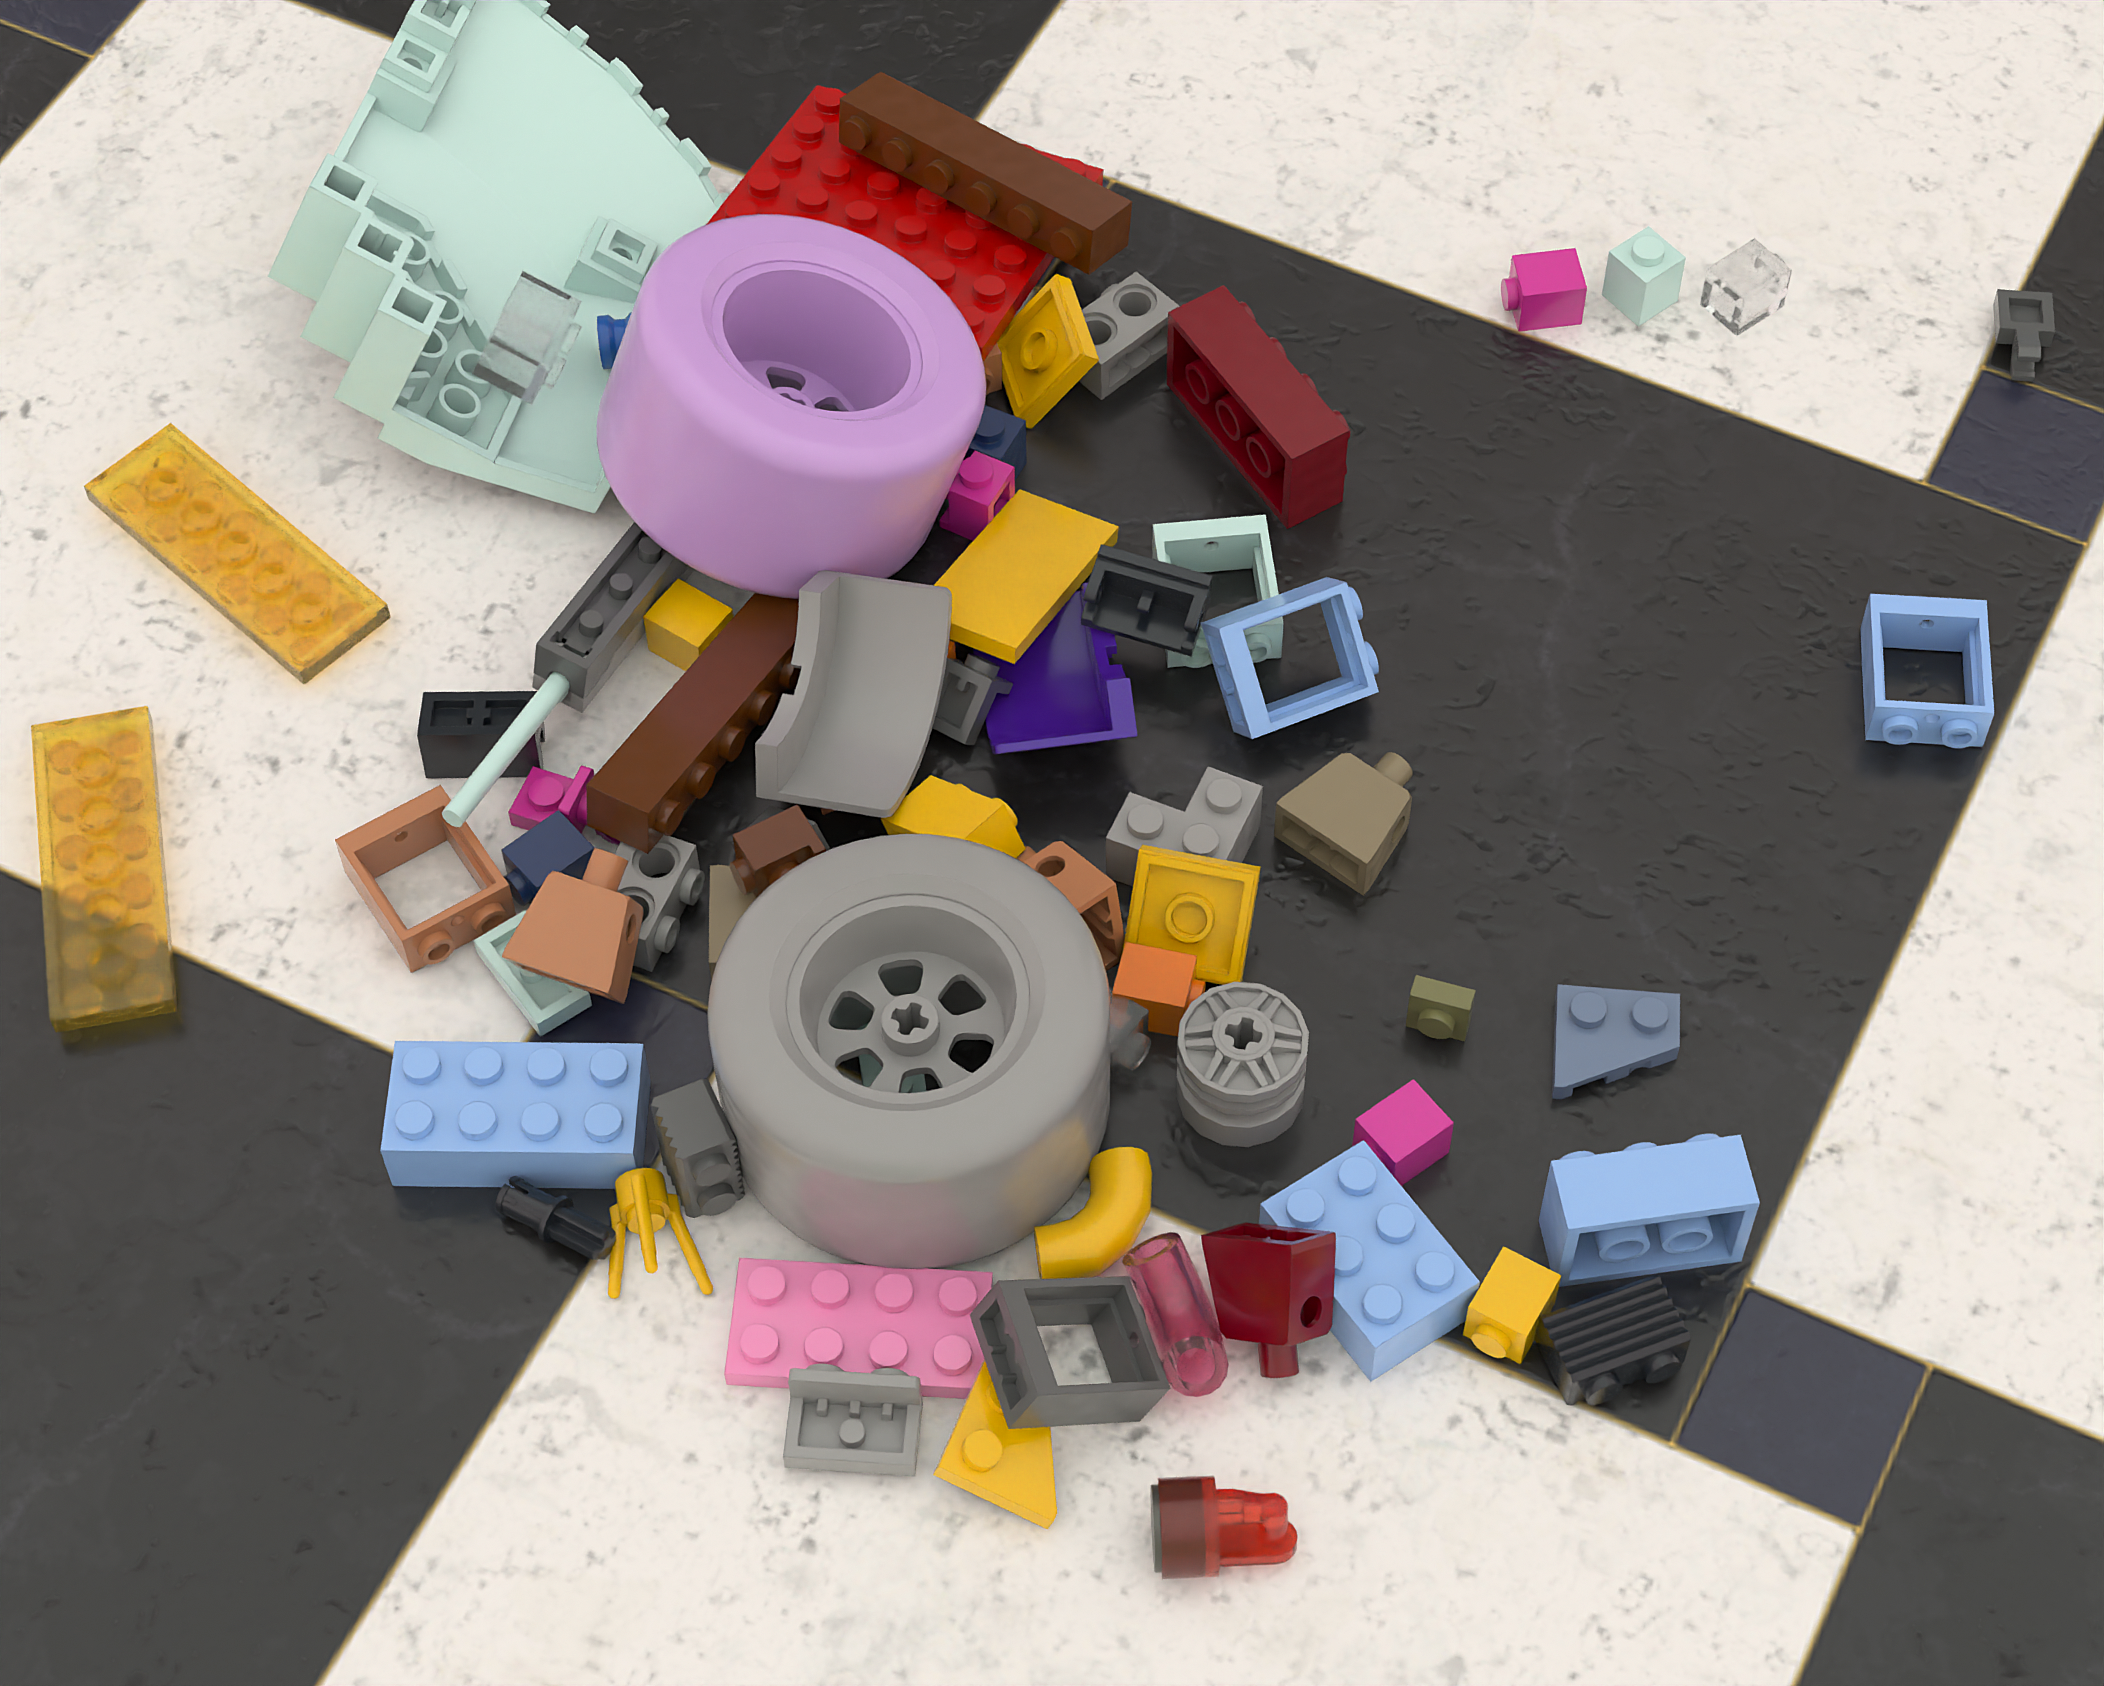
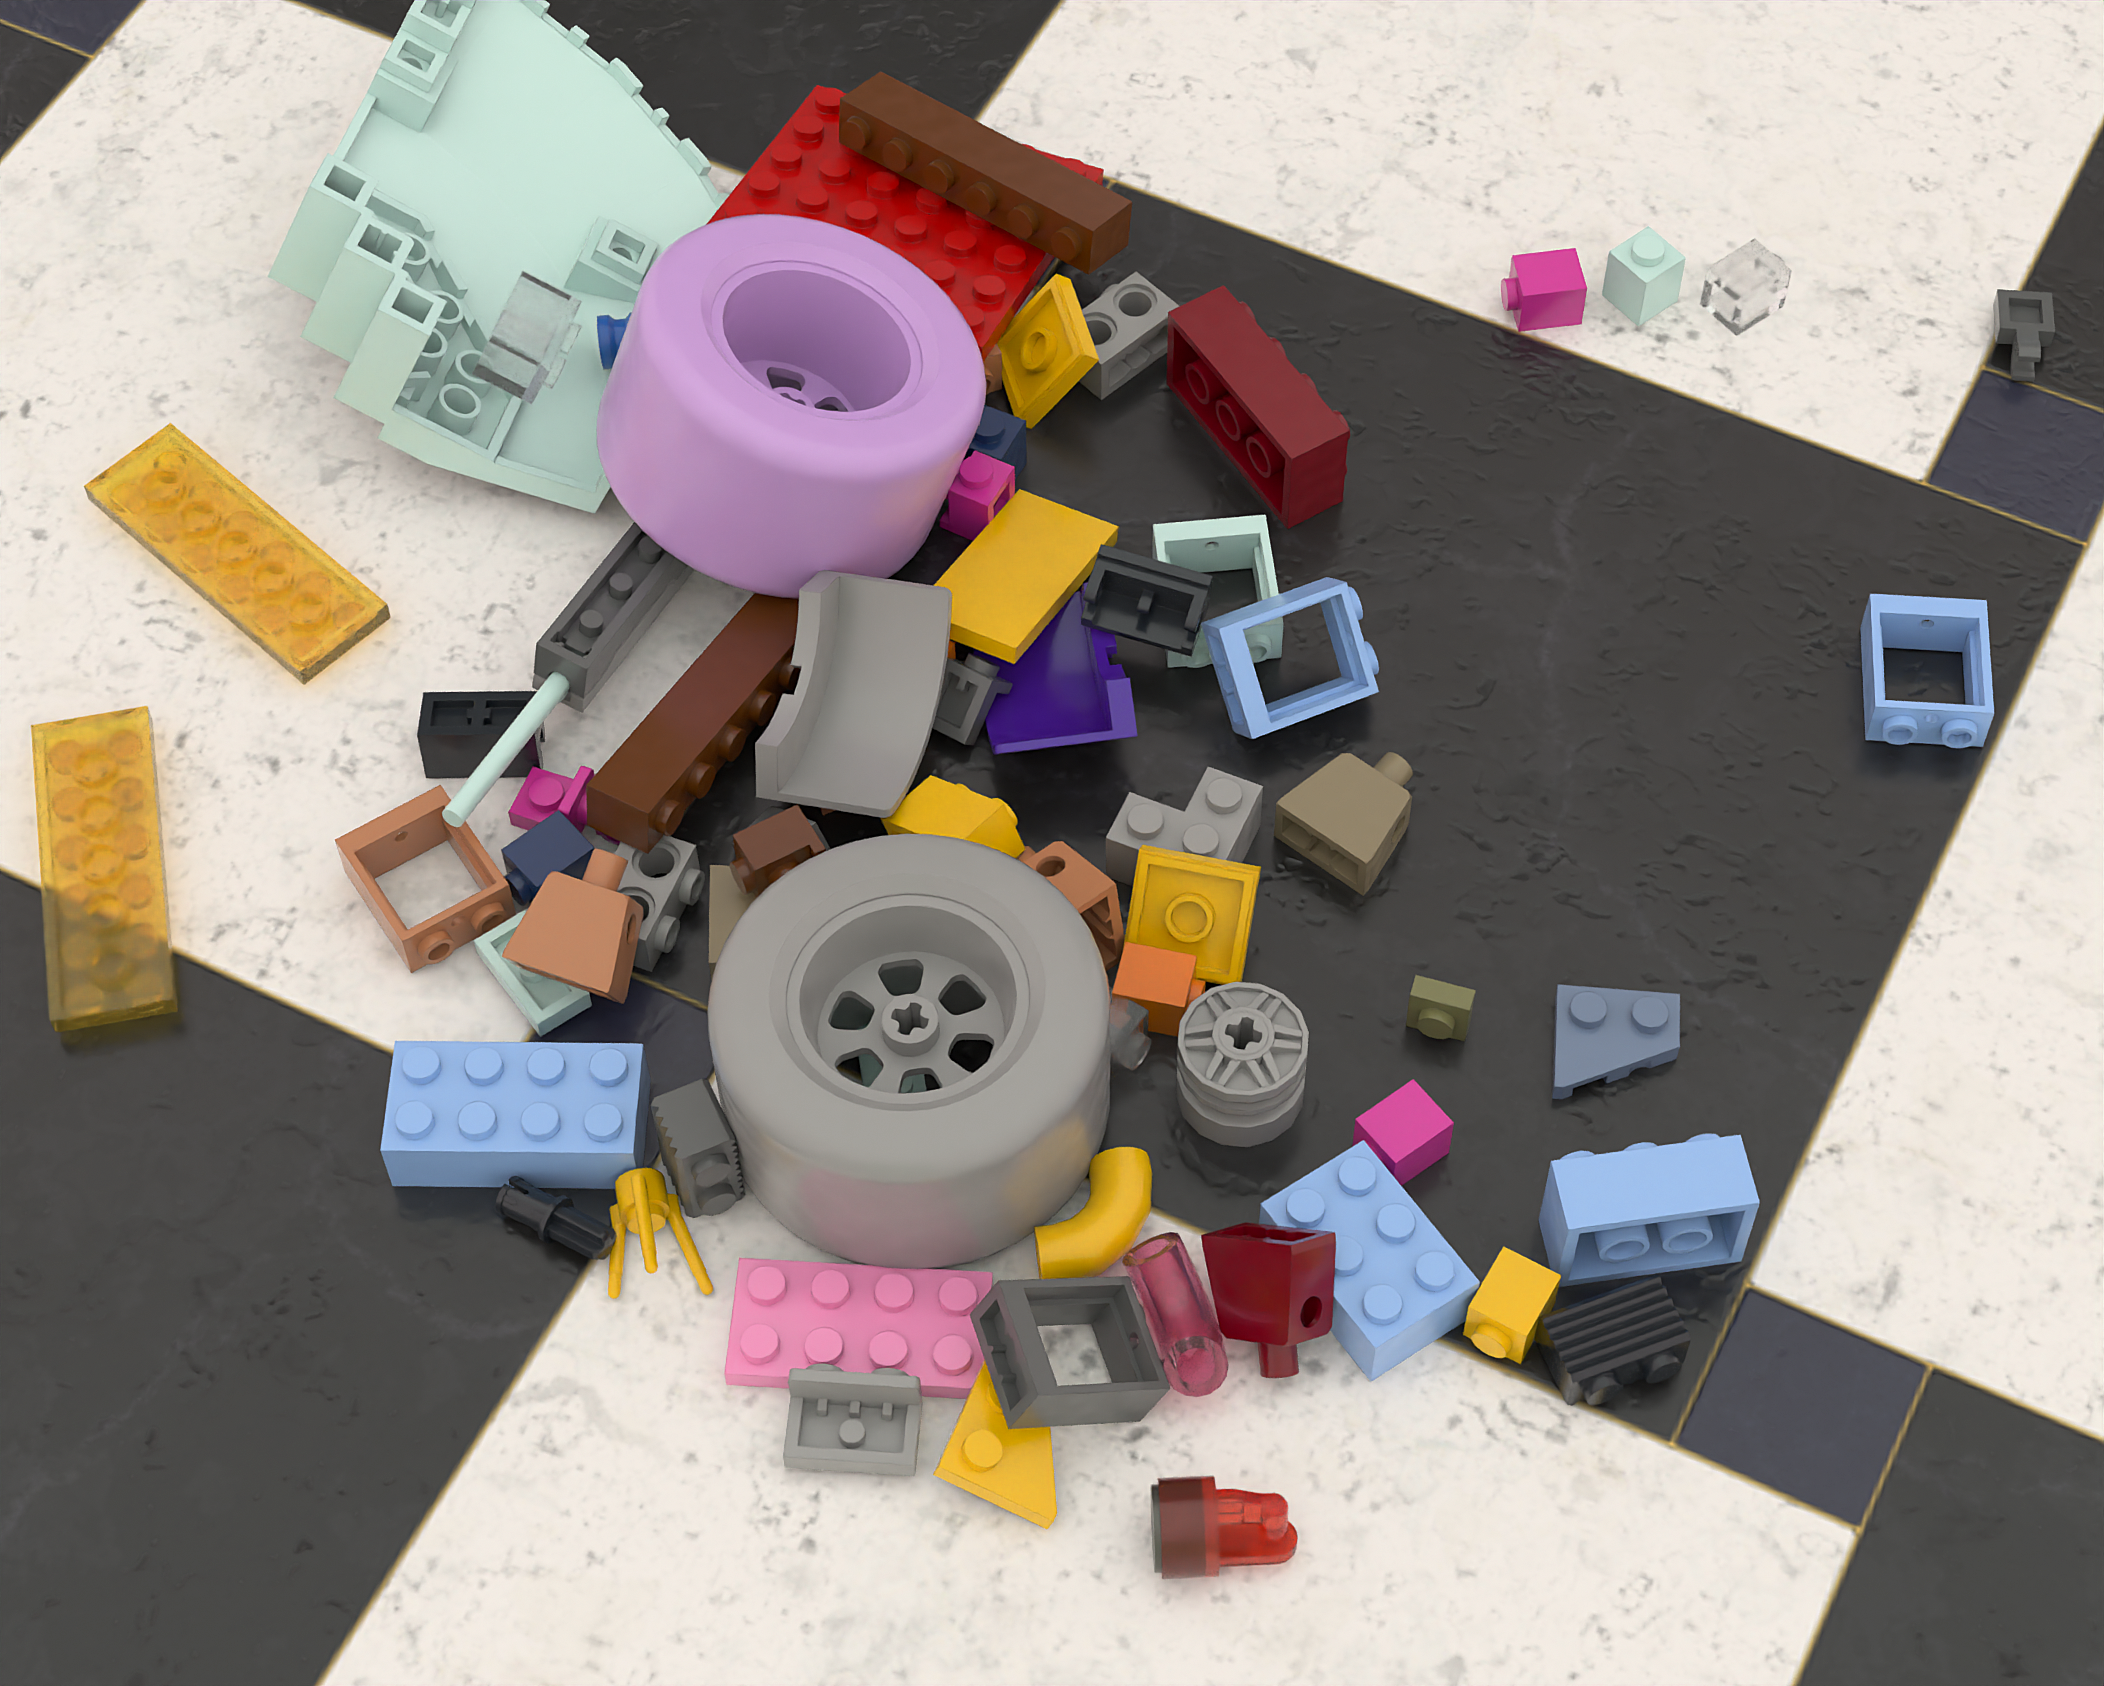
(684, 623): yellow brick -> none

